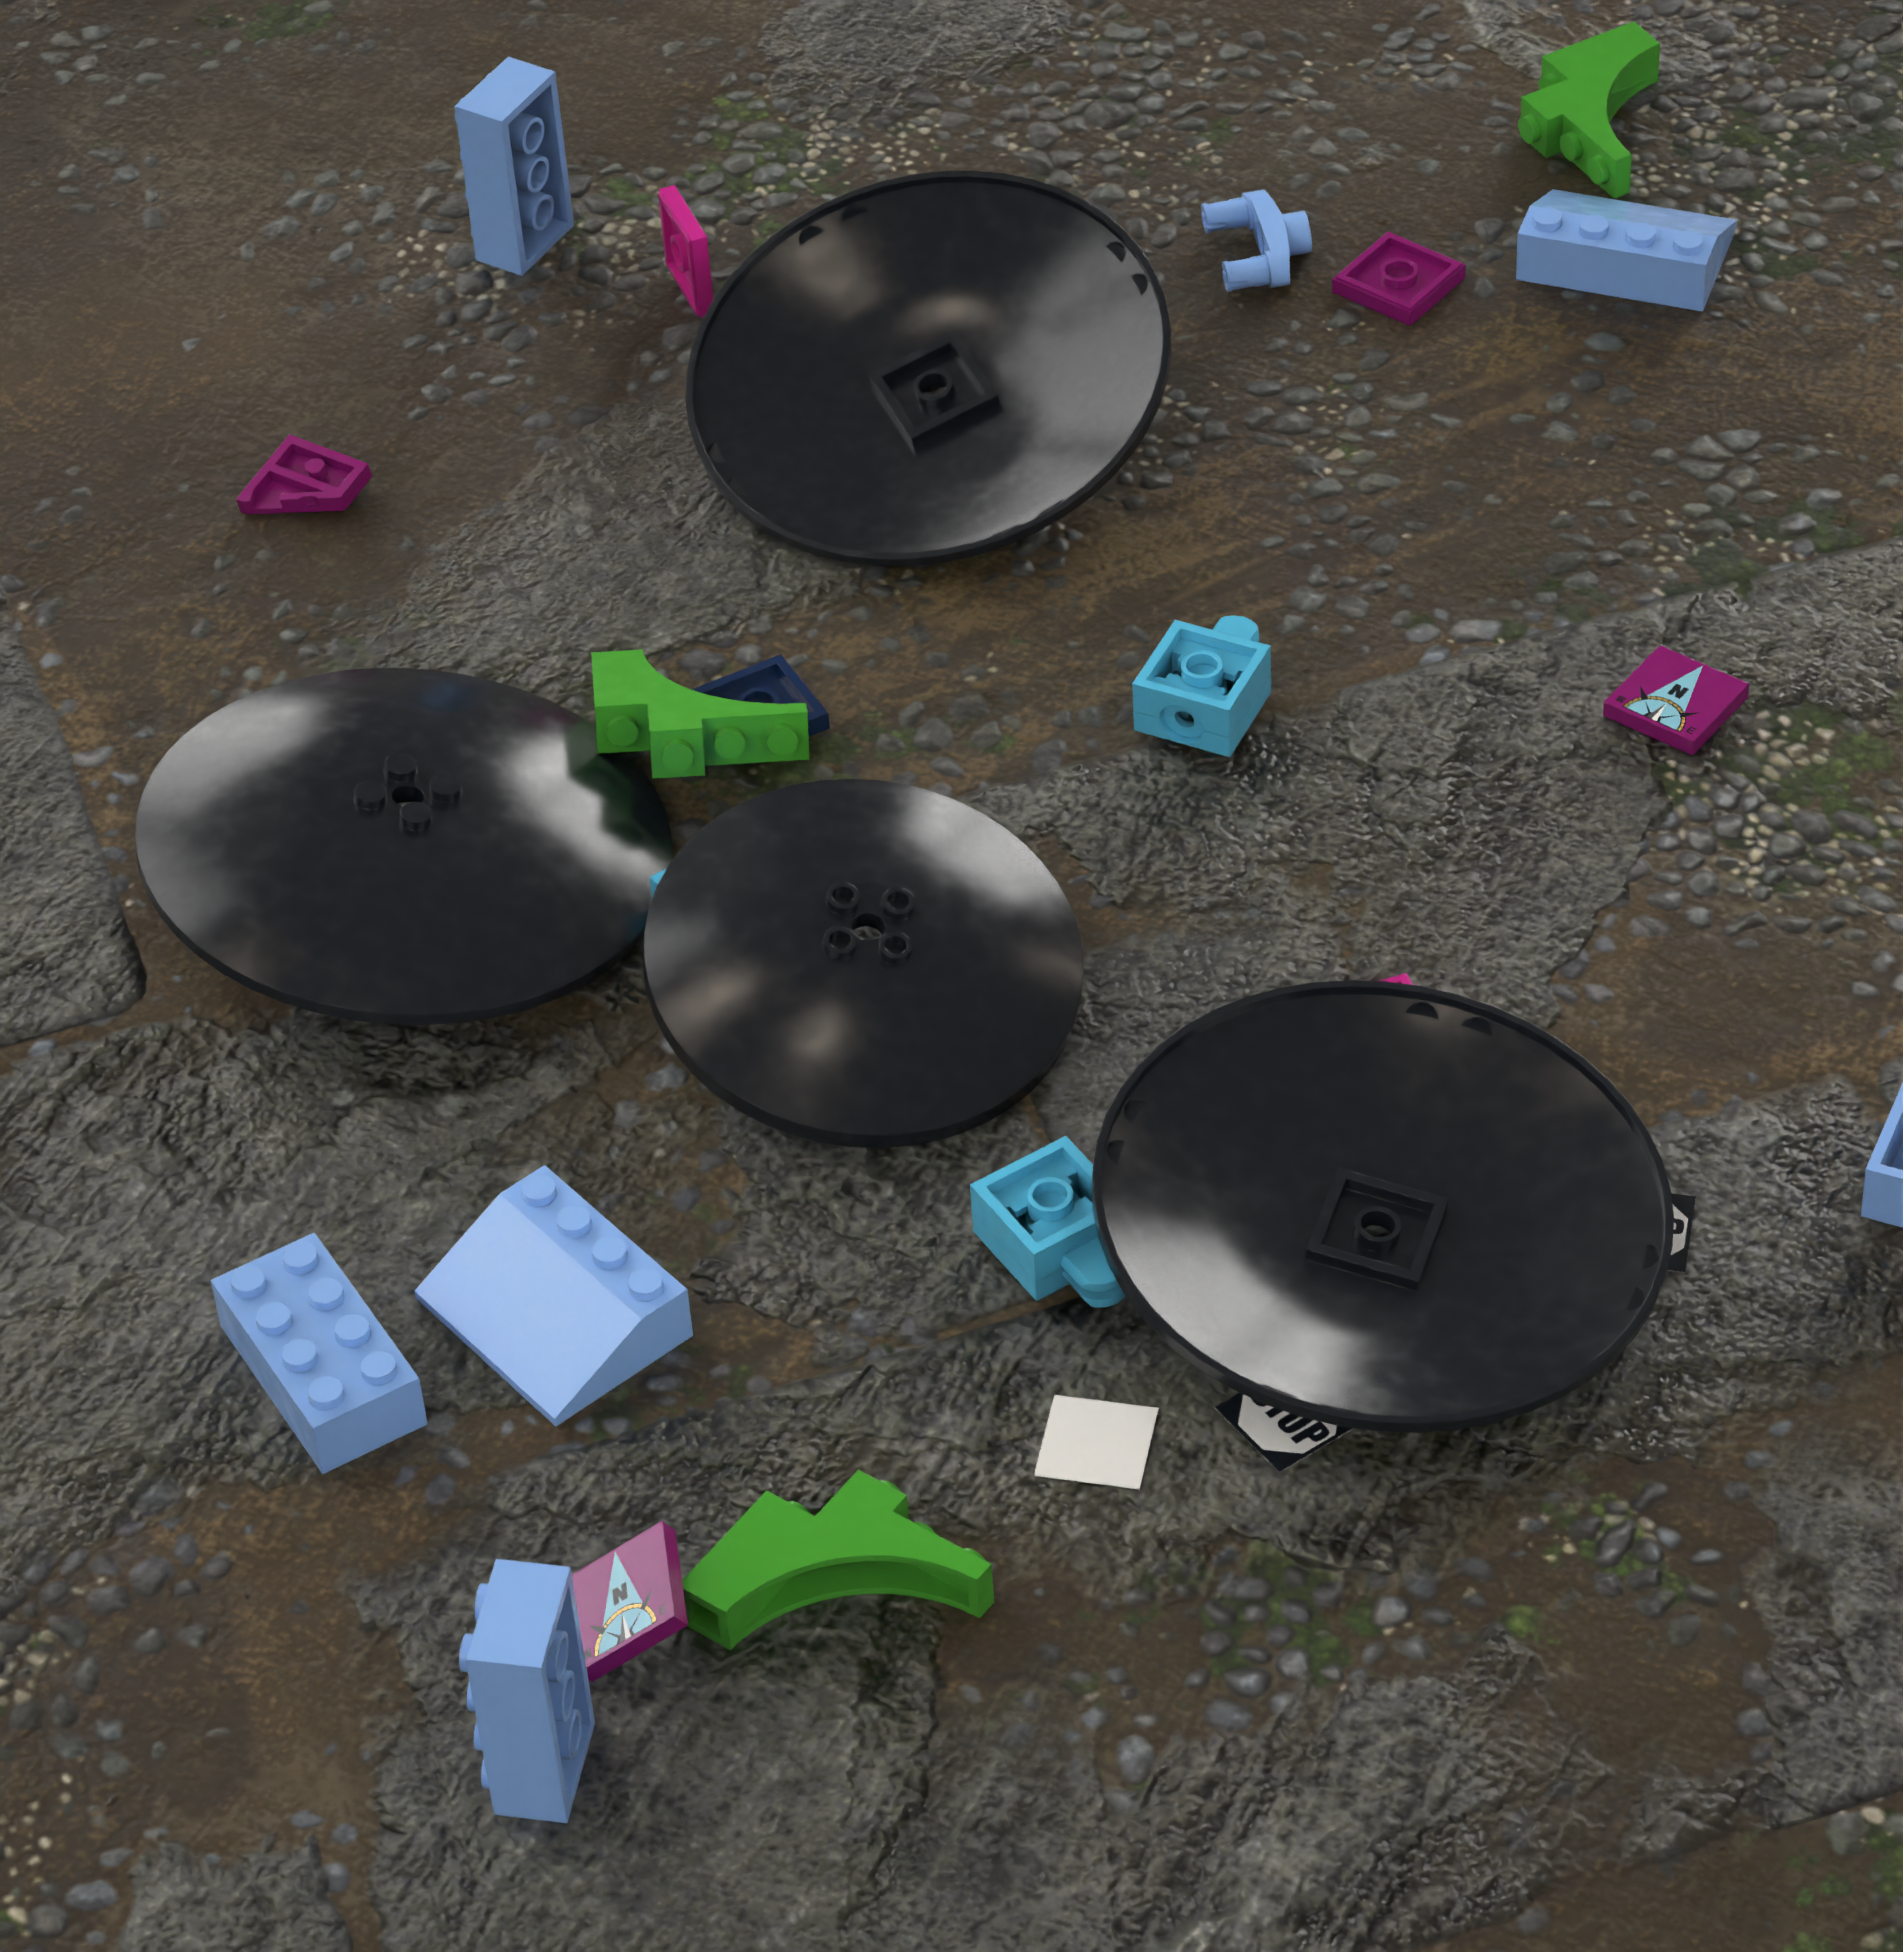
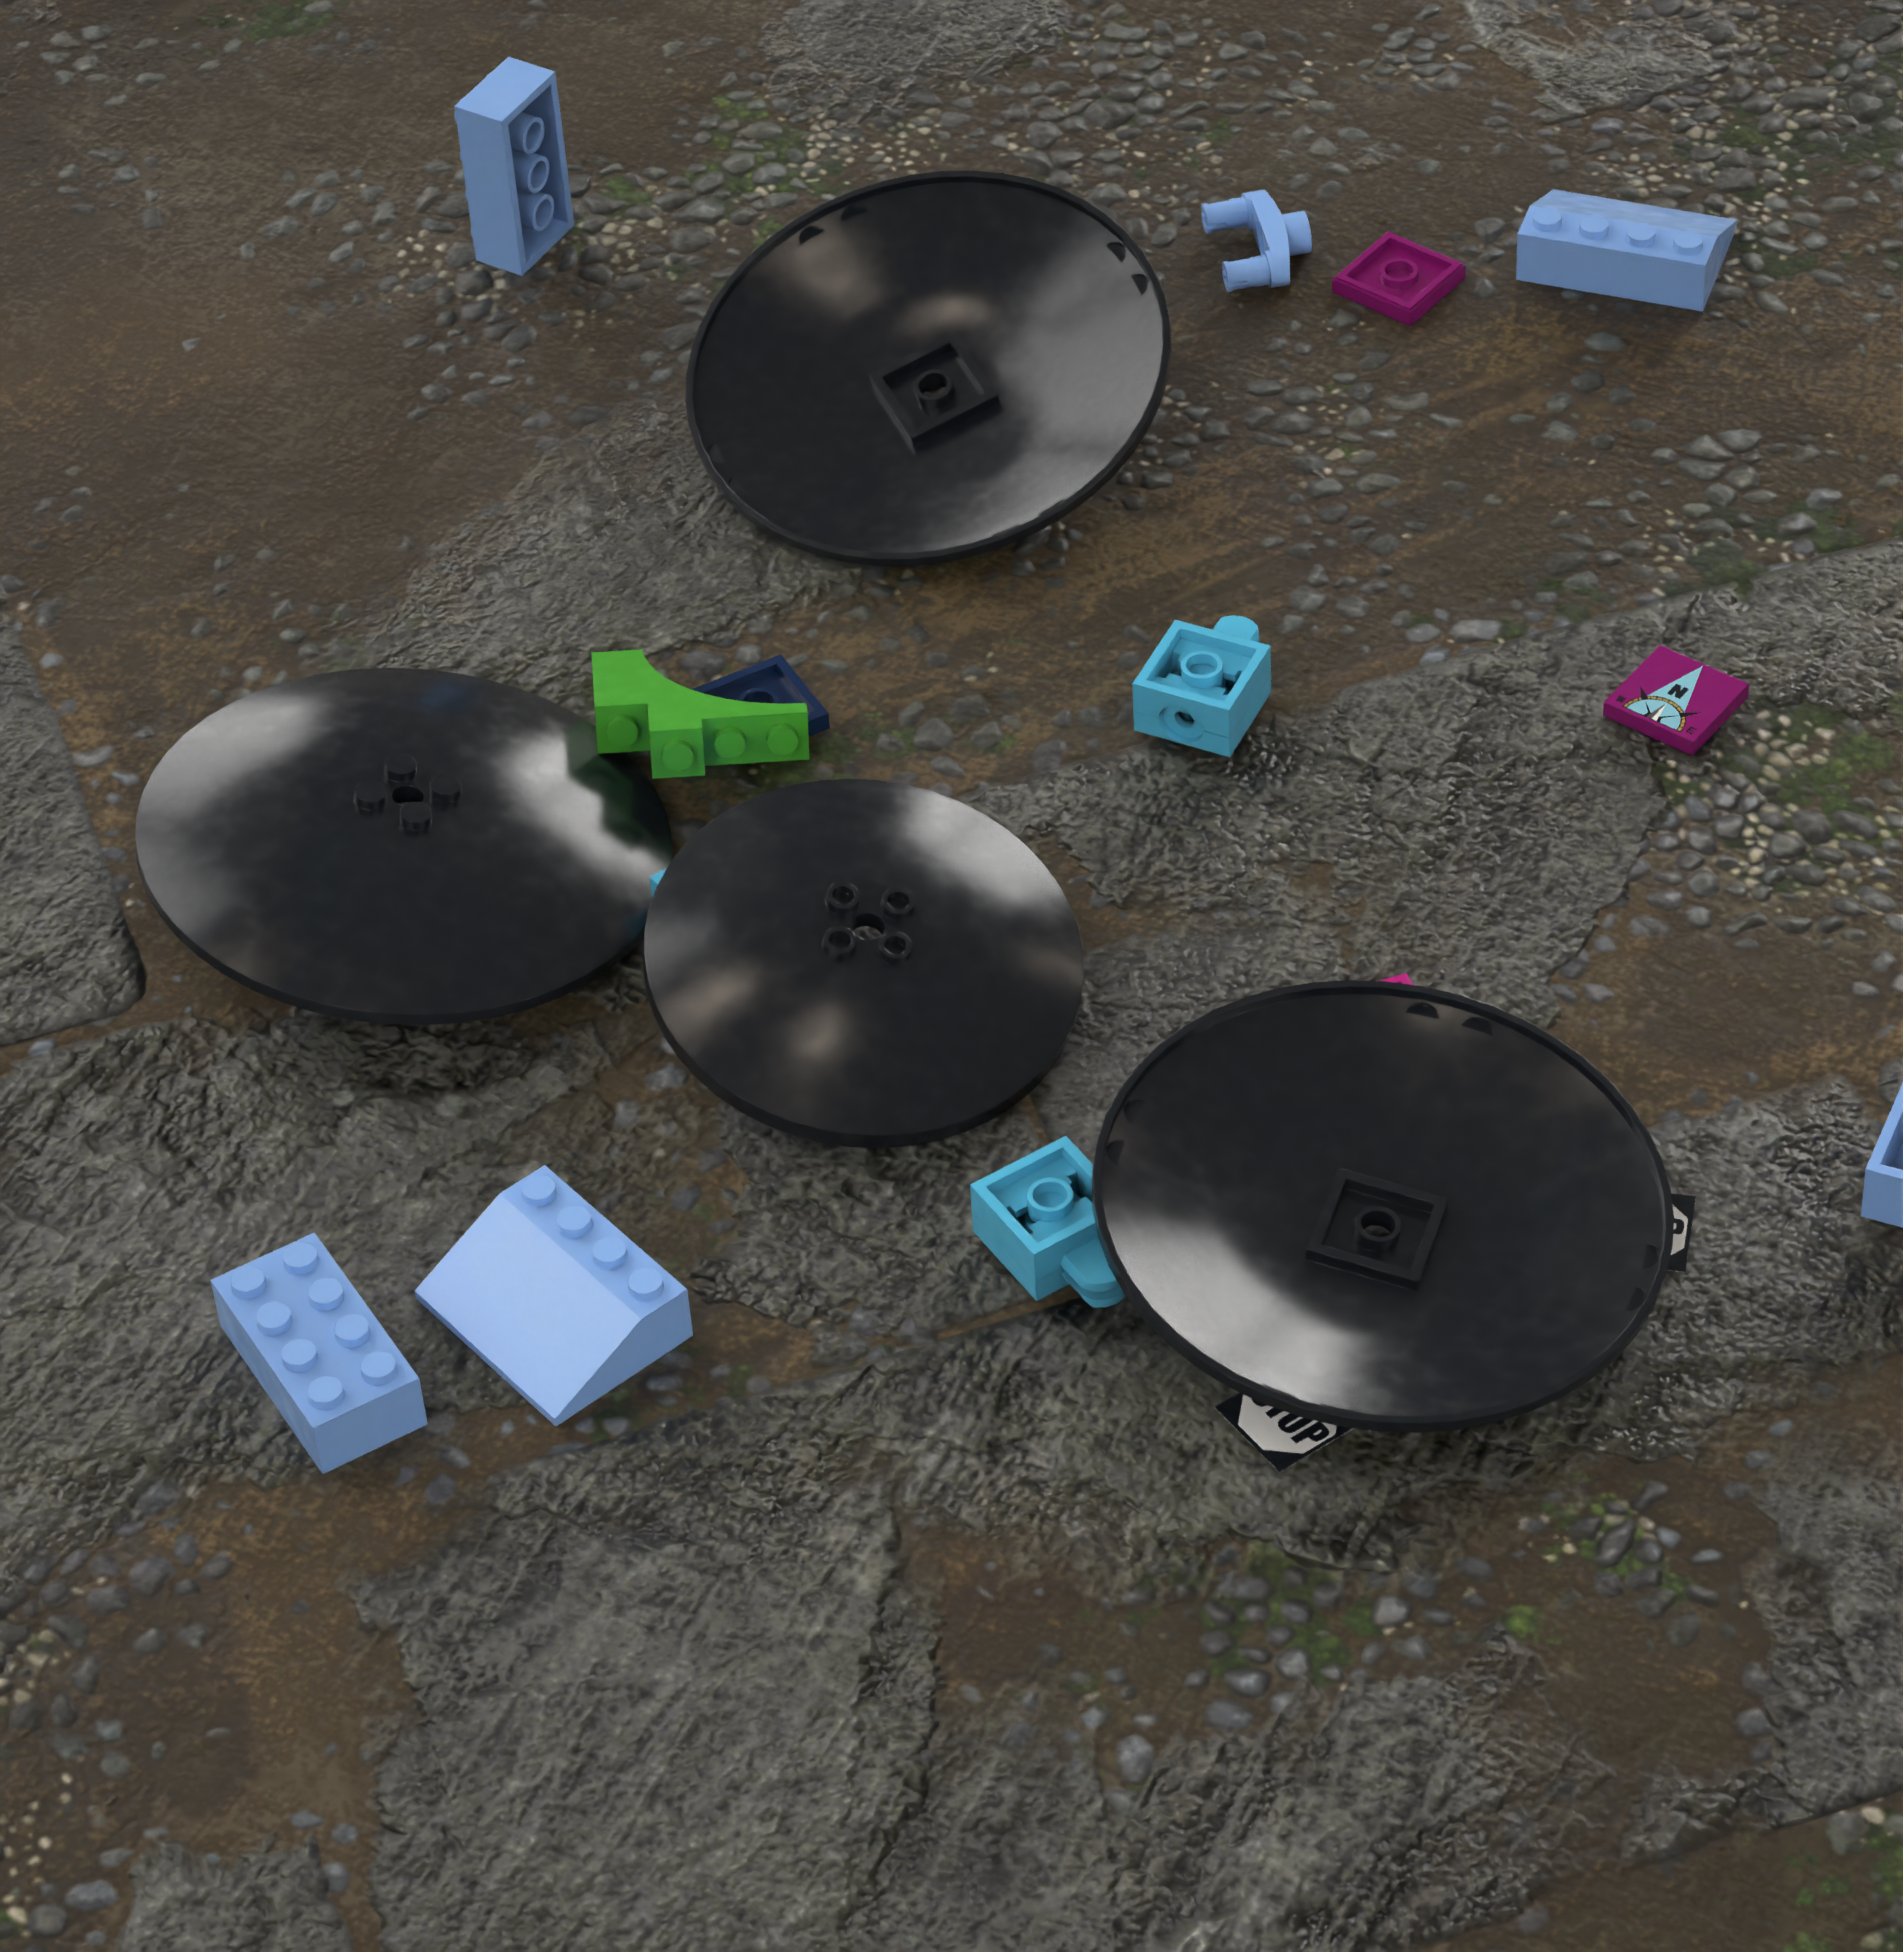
(304, 479): magenta wing -> none
(529, 1689): light blue brick -> none
(630, 1599): tile -> none
(685, 250): dark pink tile -> none
(853, 1546): bright green arch -> none
(1096, 1442): white sticker -> none
(1581, 95): bright green arch -> none

